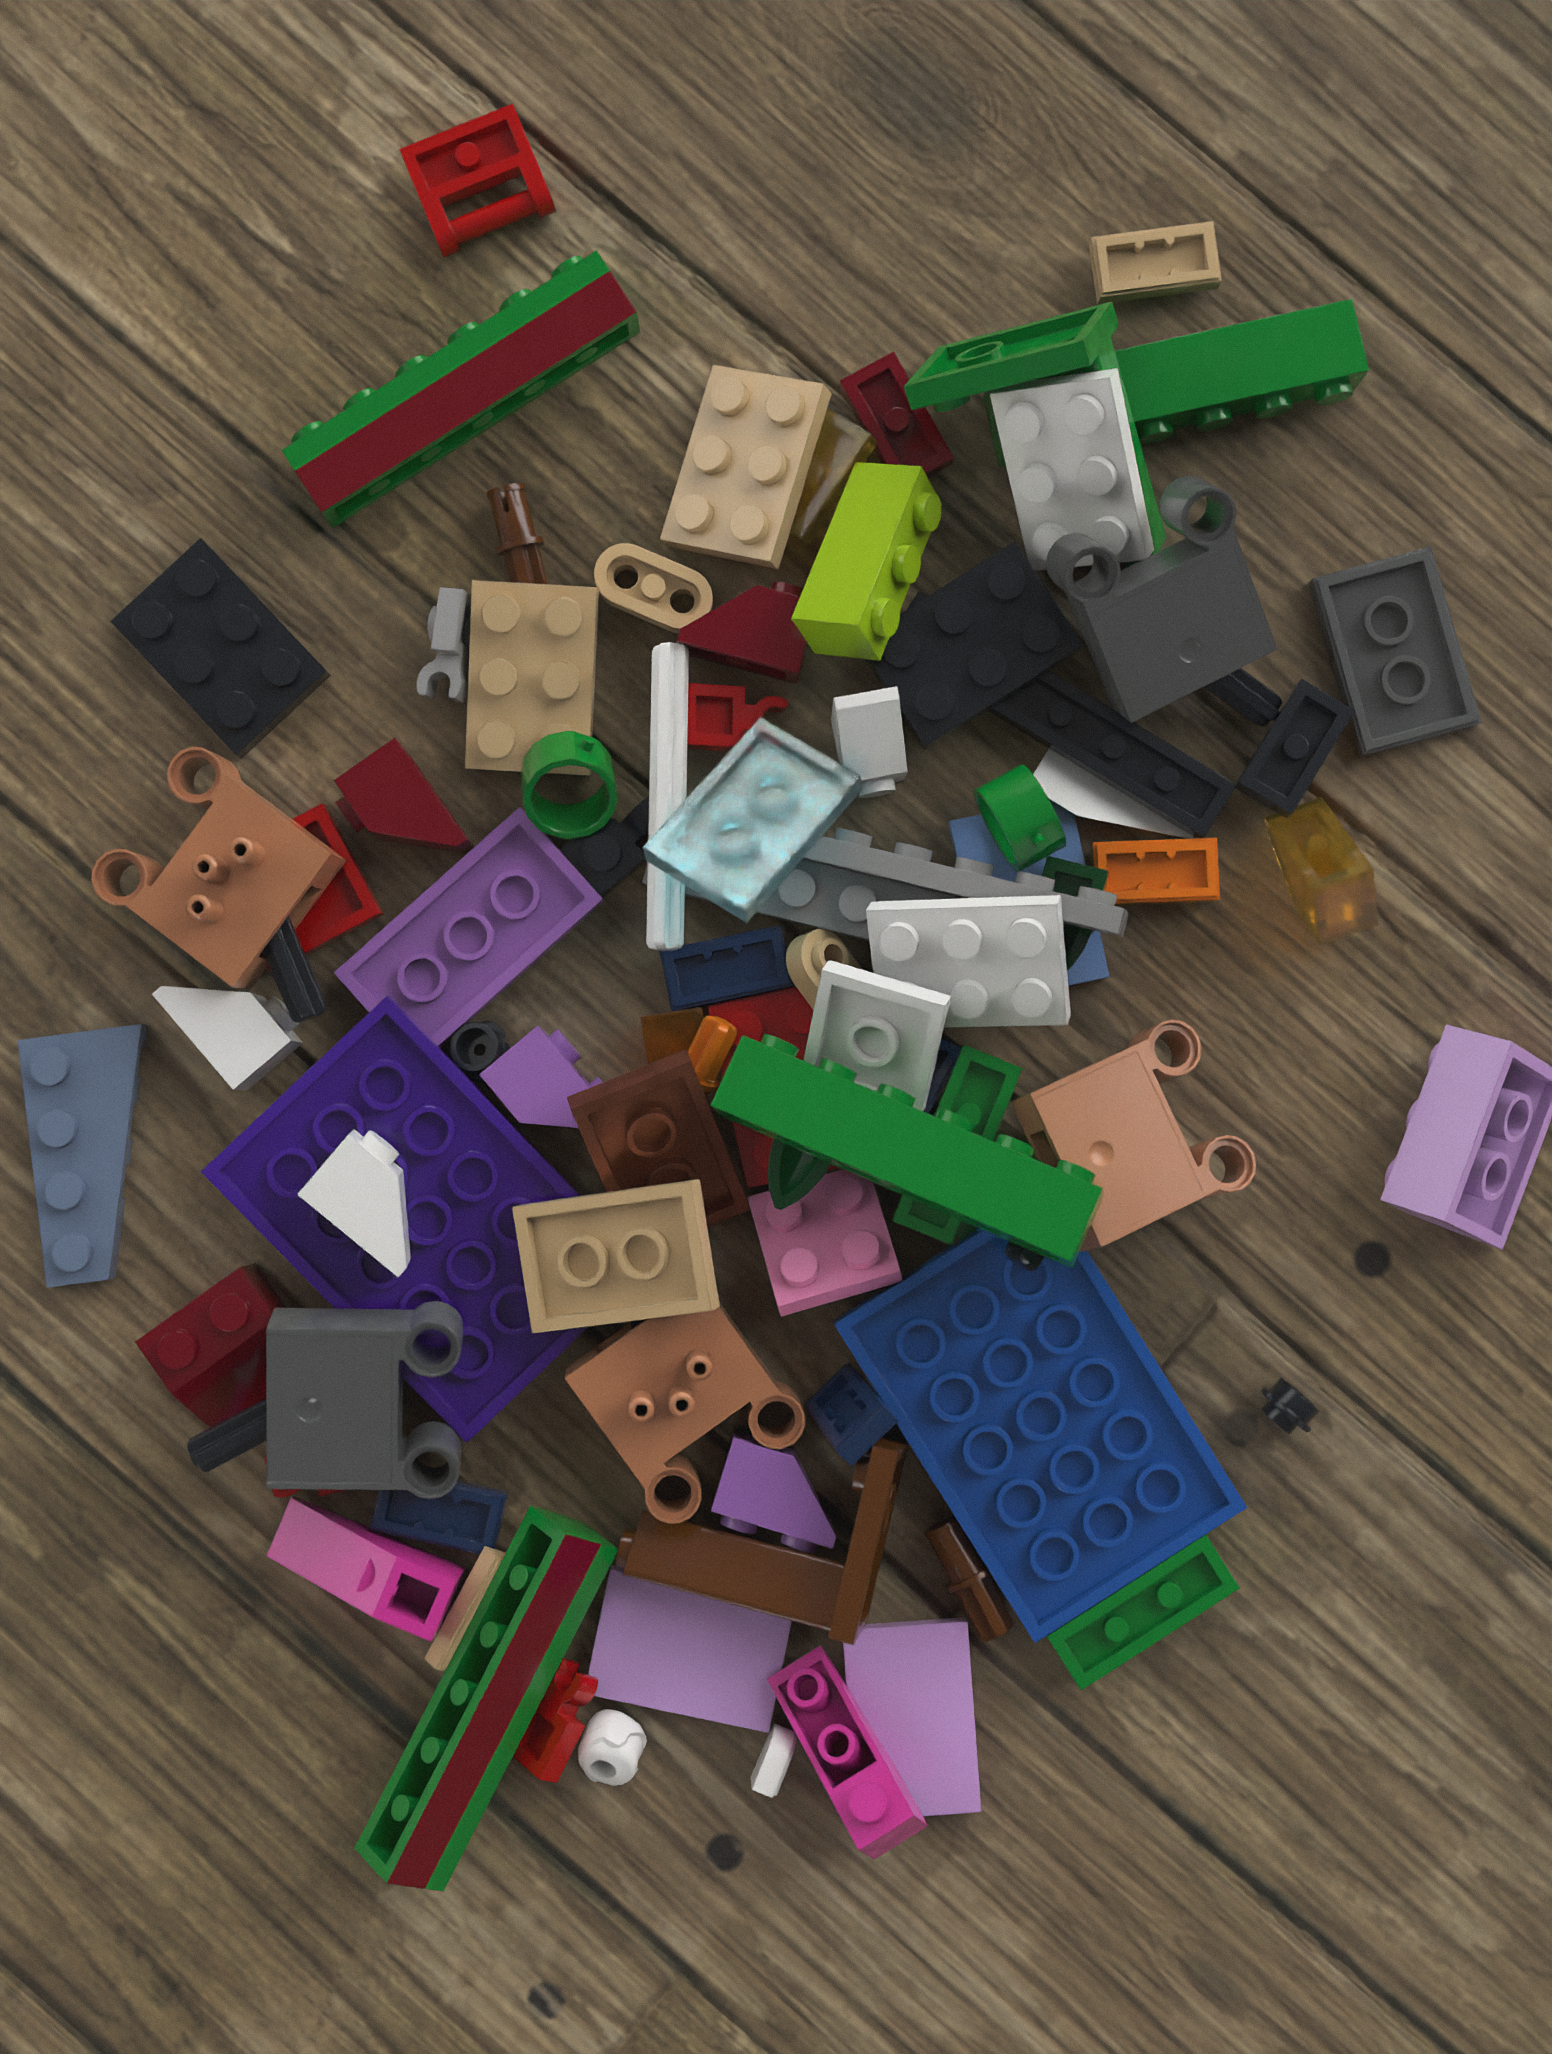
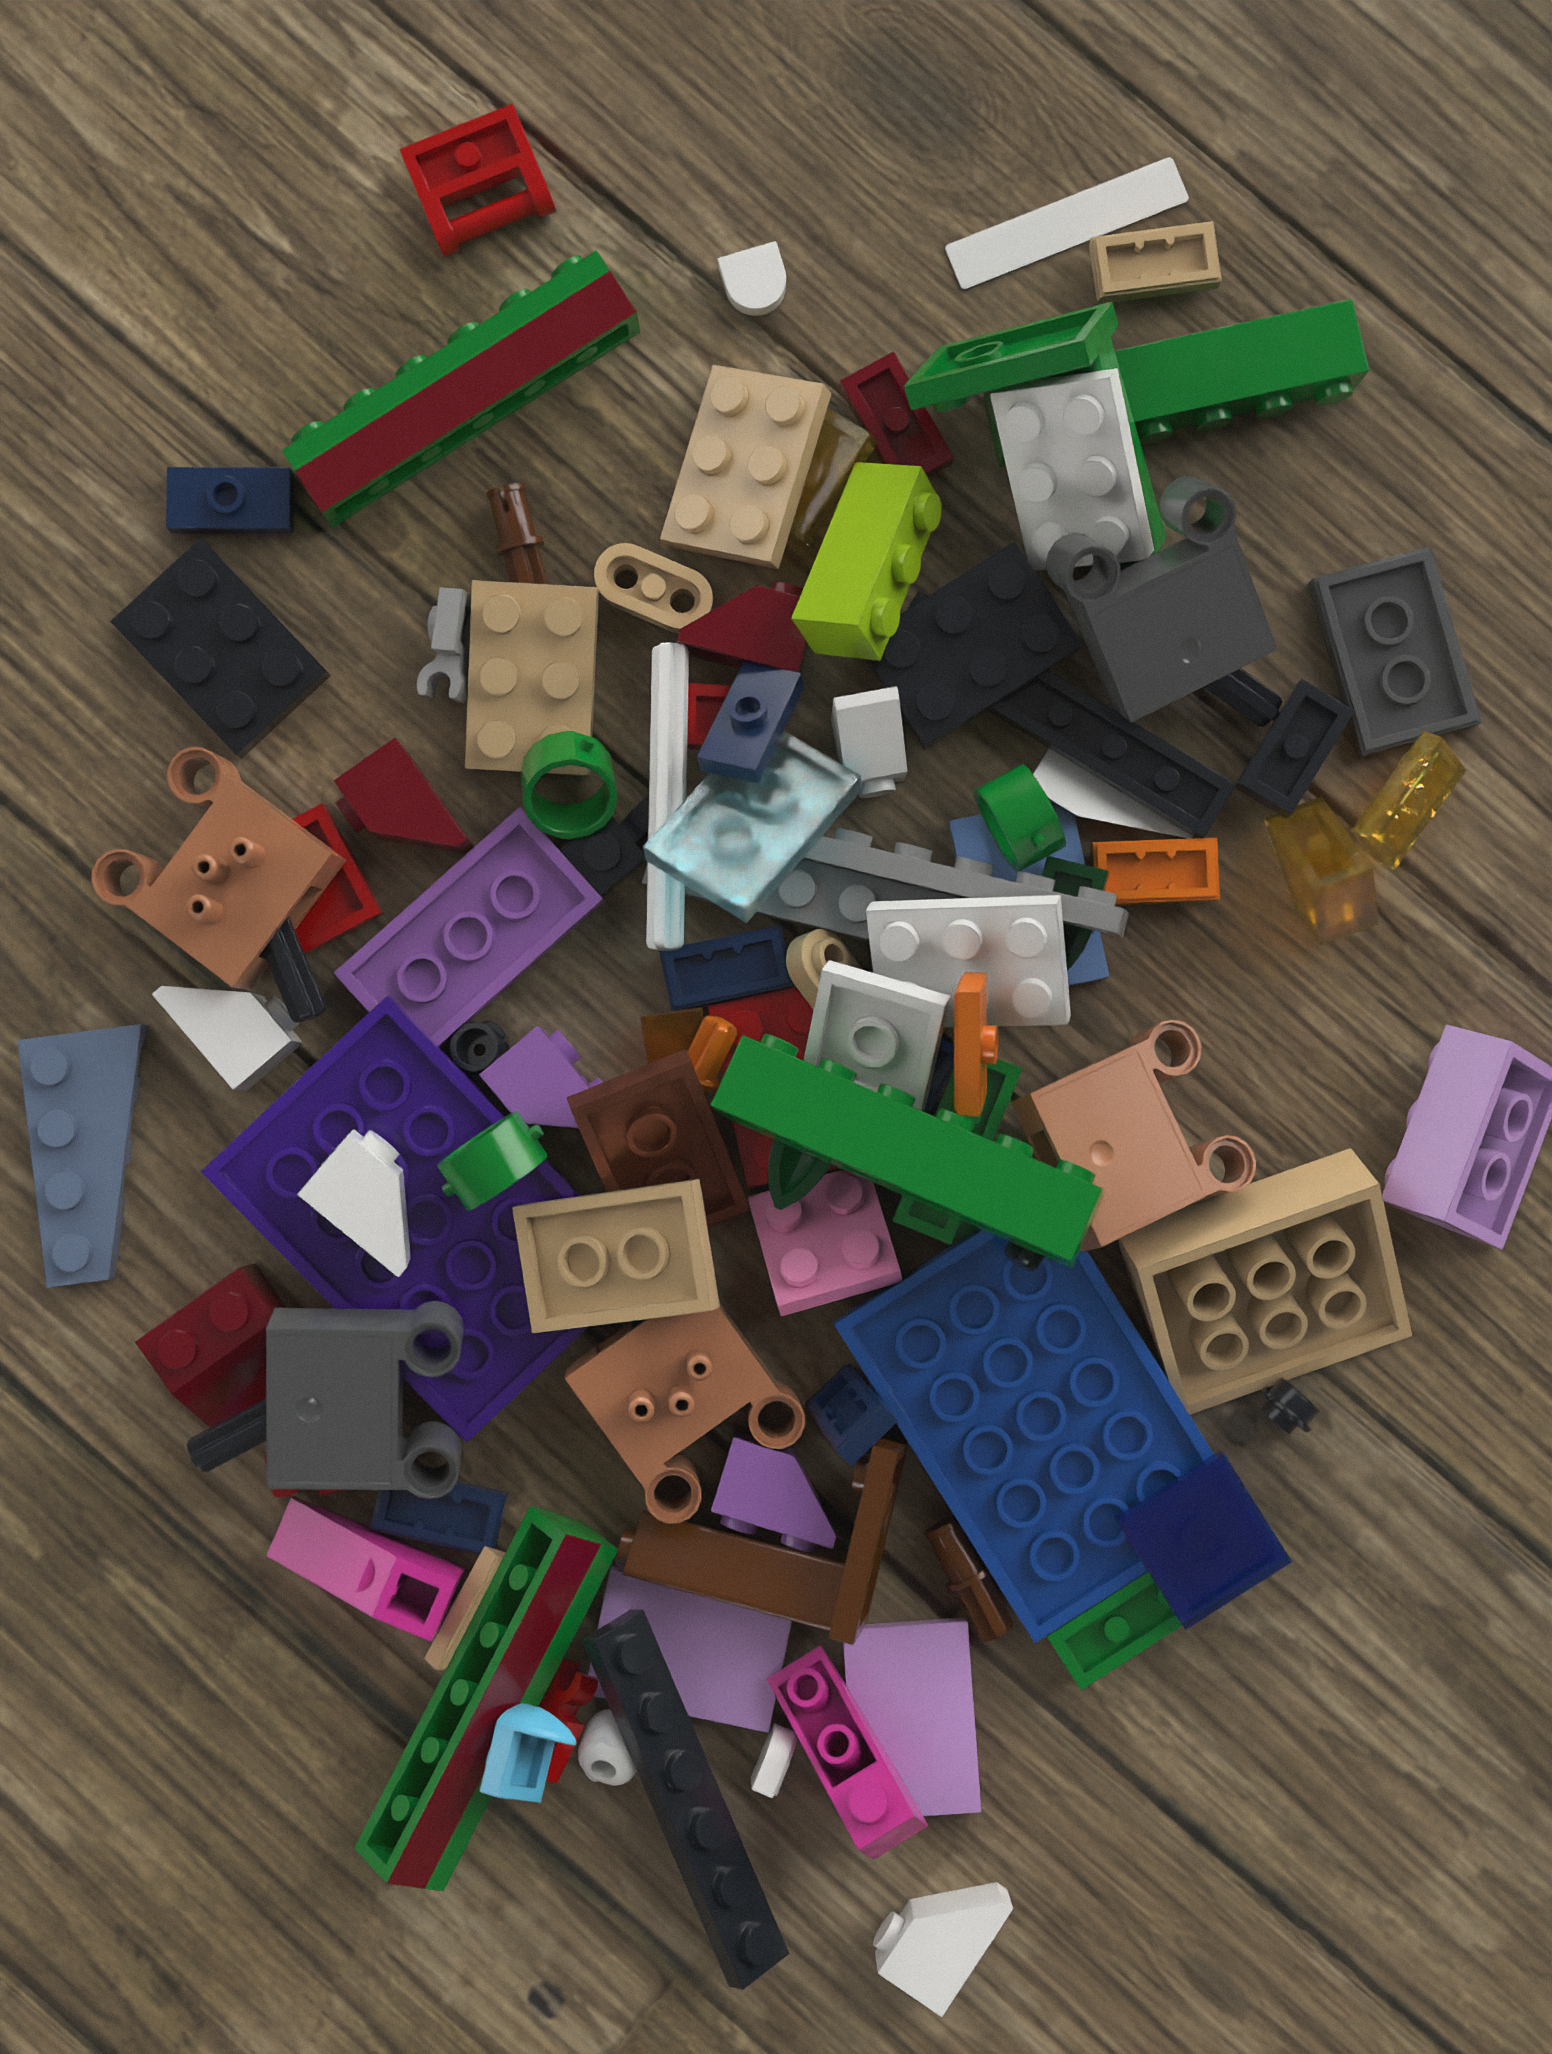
(230, 500): none -> dark blue plate
(492, 1160): none -> green piece
(522, 1753): none -> medium azure plate
(685, 1798): none -> black plate
(750, 722): none -> dark blue plate
(754, 279): none -> white tile
(940, 1941): none -> white slope
(973, 1044): none -> orange plate
(1066, 223): none -> white sticker
(1203, 1539): none -> clear blue tile
(1268, 1281): none -> tan slope
(1408, 799): none -> clear yellow plate

